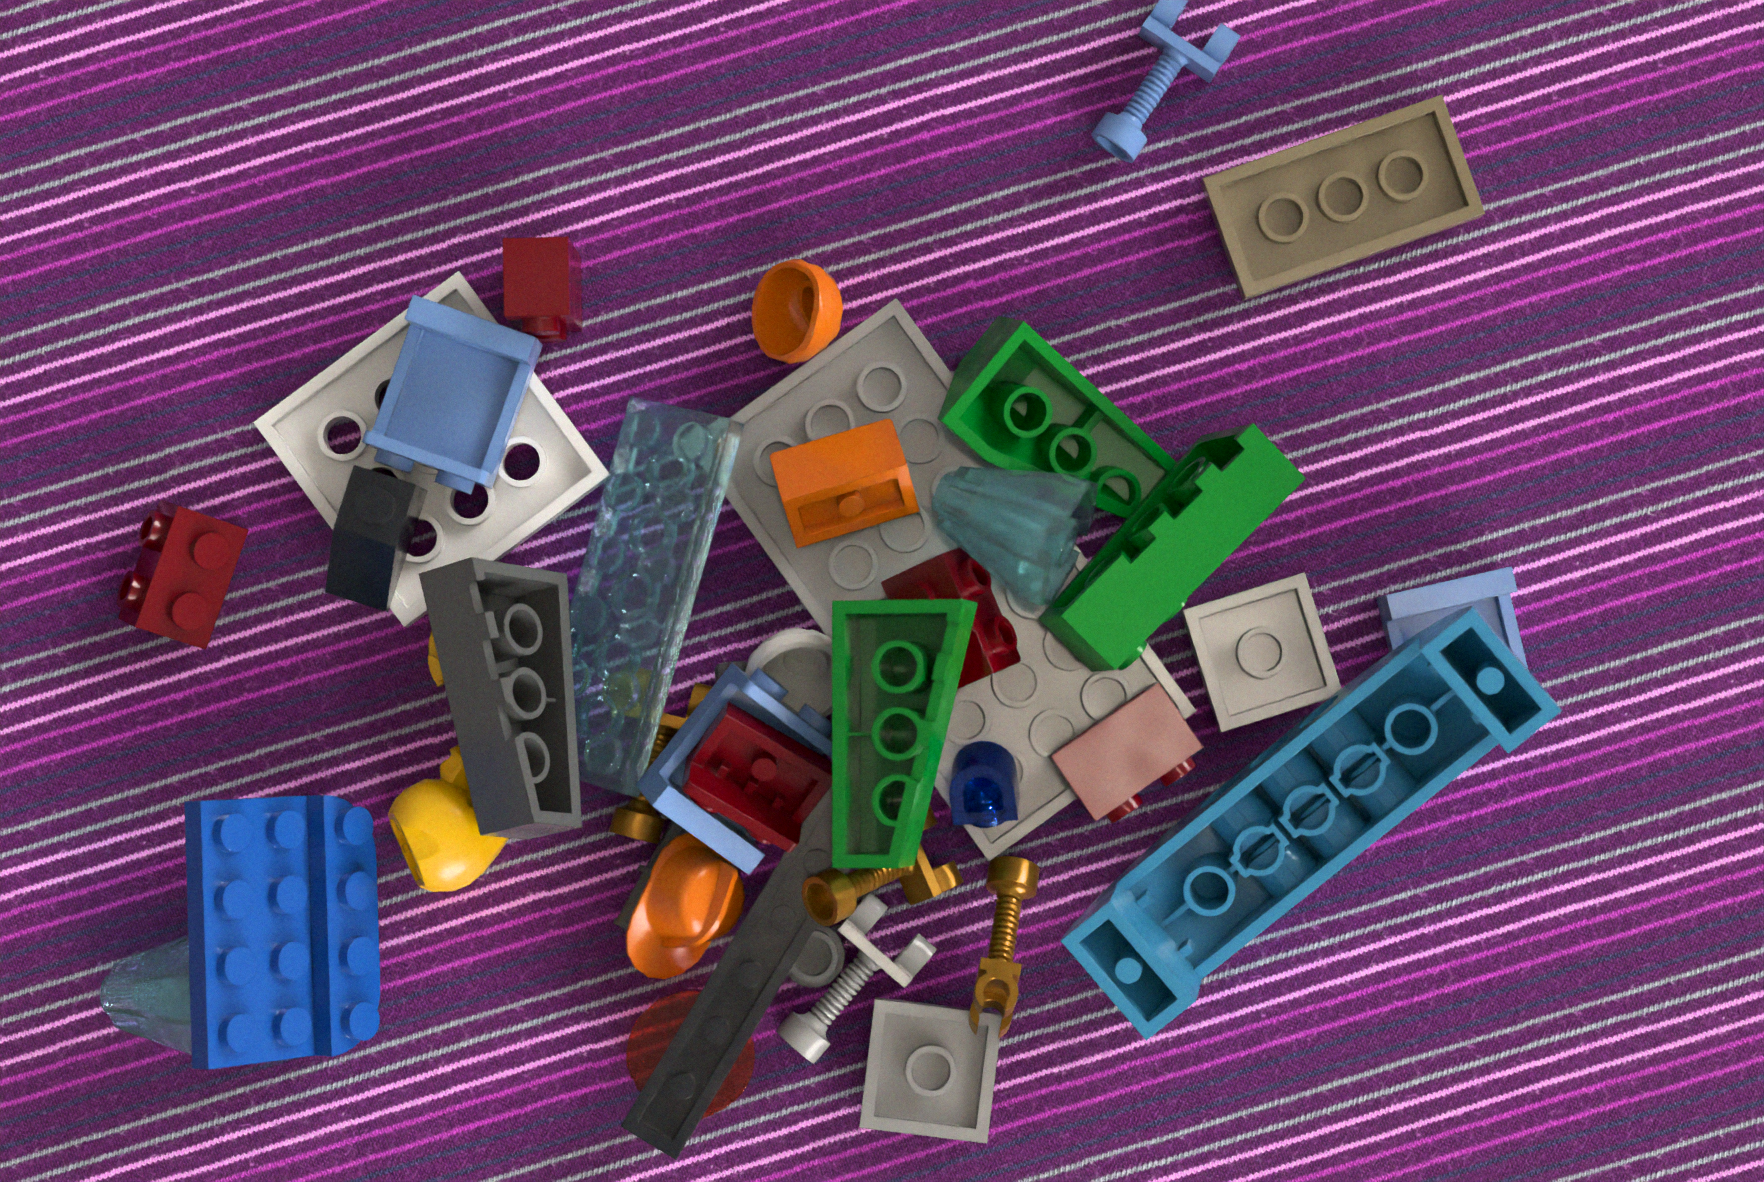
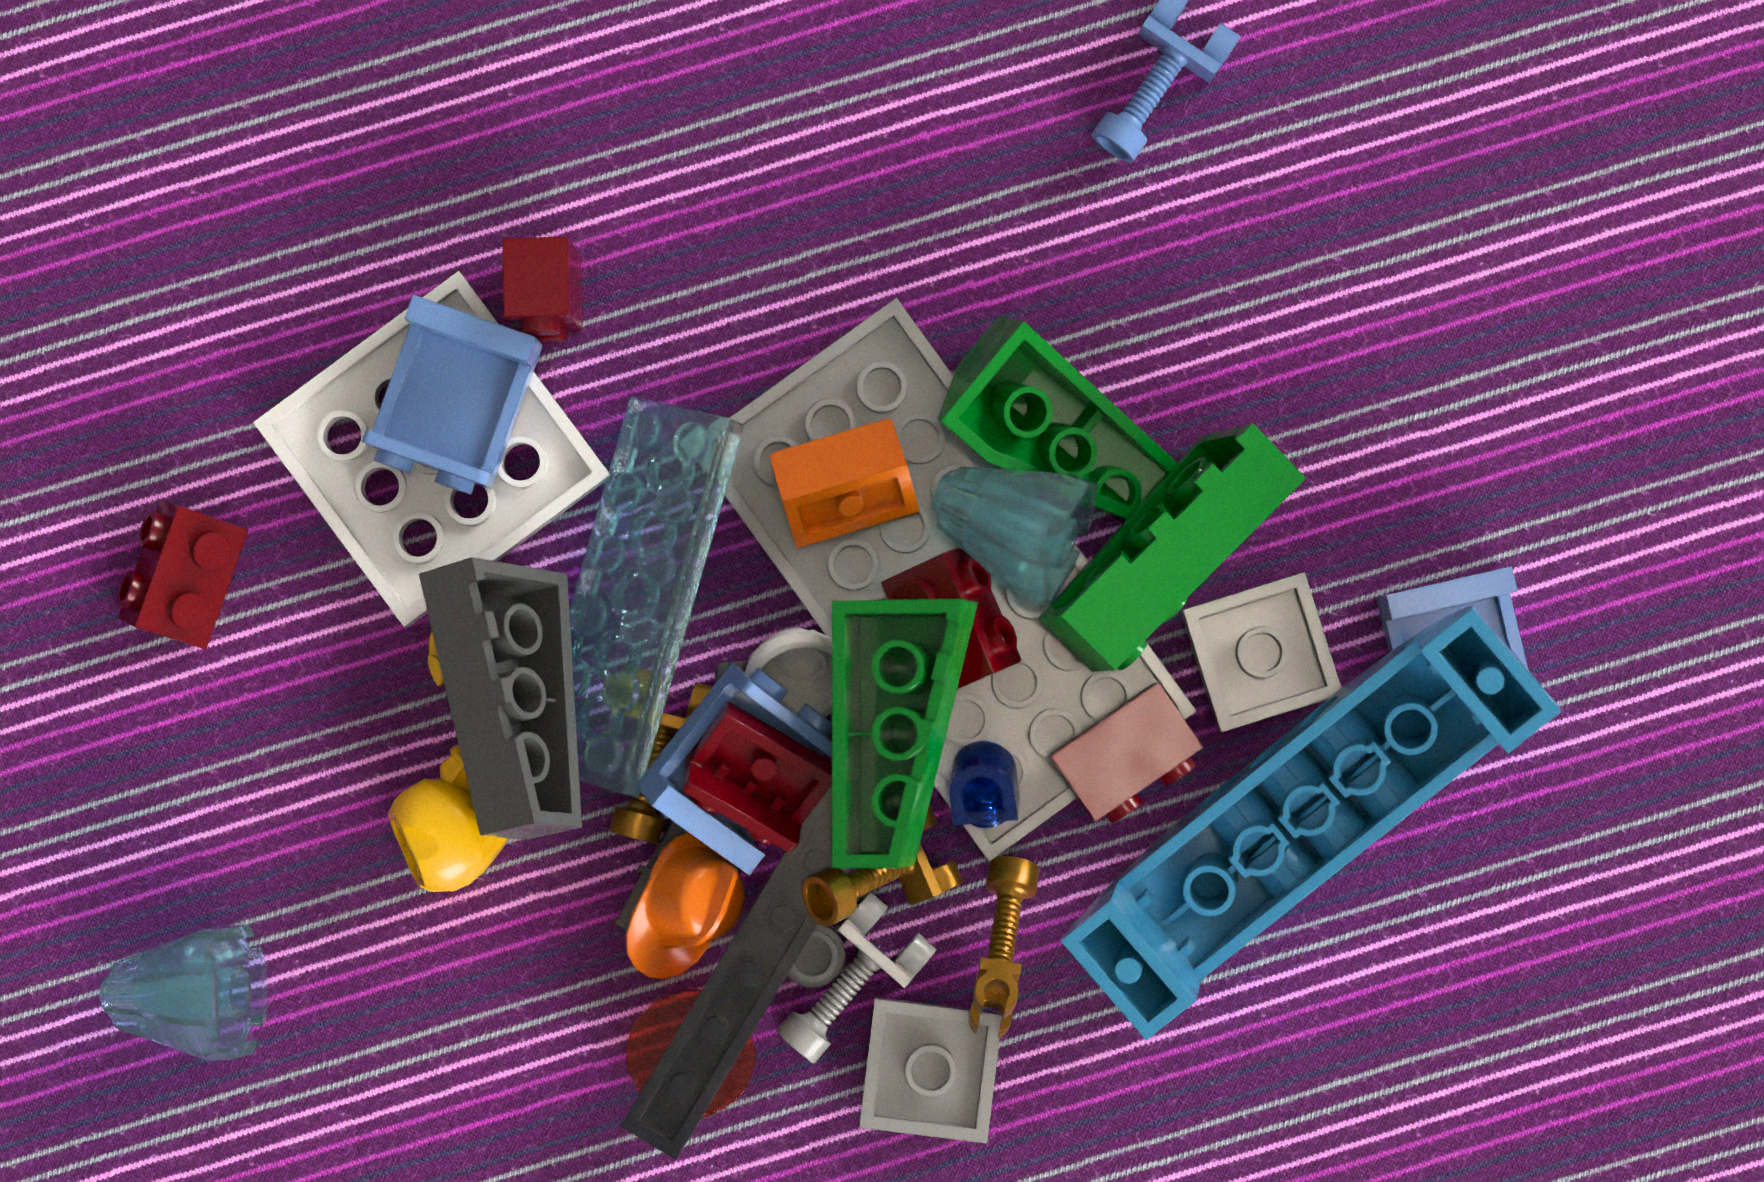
(280, 928): blue plate -> none
(372, 537): black slope -> none
(796, 311): orange piece -> none
(1342, 197): dark tan plate -> none

